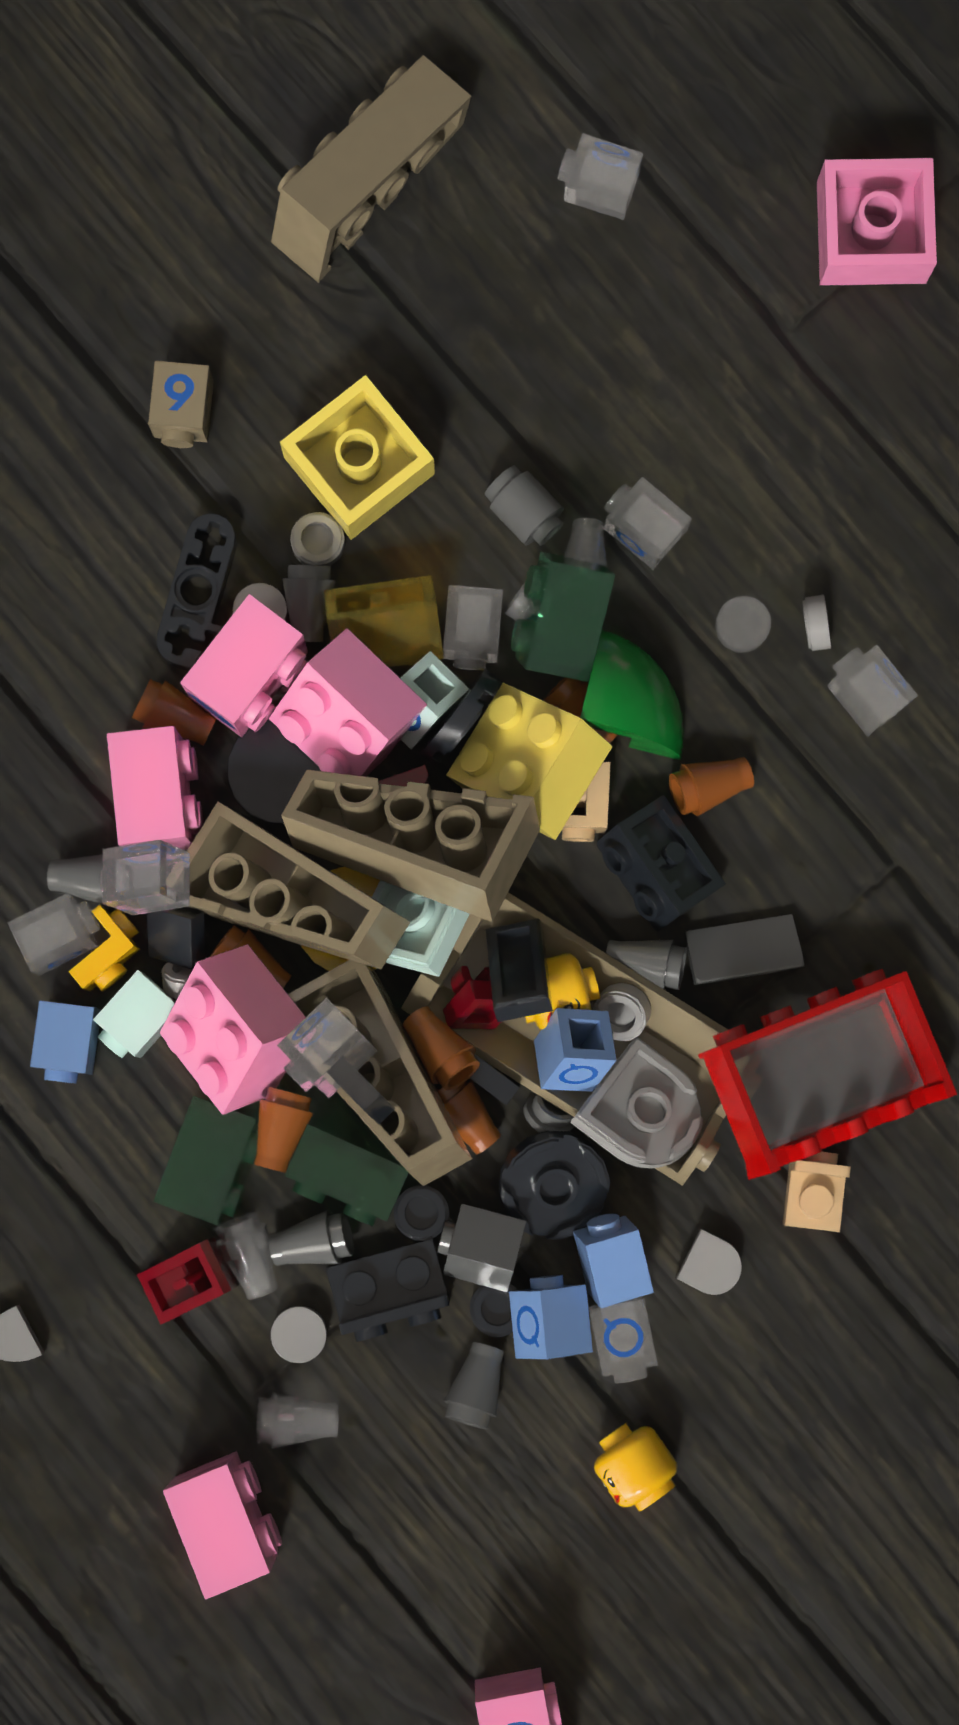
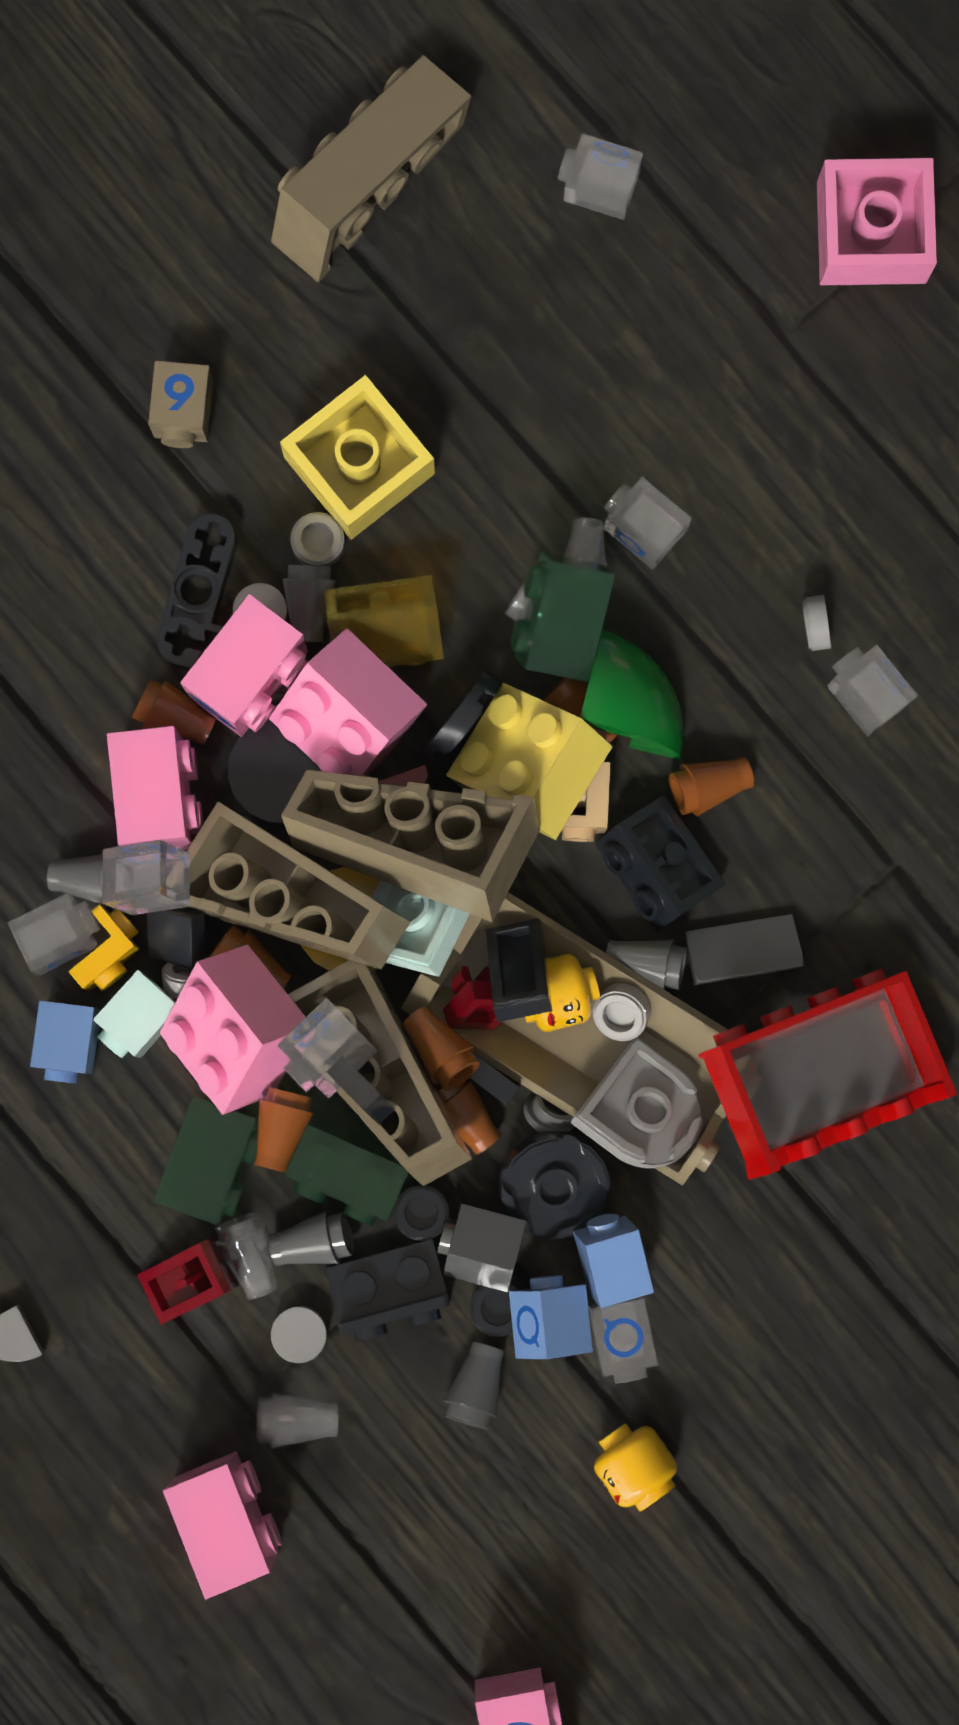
(438, 689): light aqua brick -> none
(472, 626): clear brick -> none
(525, 506): dark grey brick -> none
(575, 1050): medium blue brick -> none
(710, 1265): light grey tile -> none
(743, 624): clear tile -> none
(815, 1193): tan bracket -> none

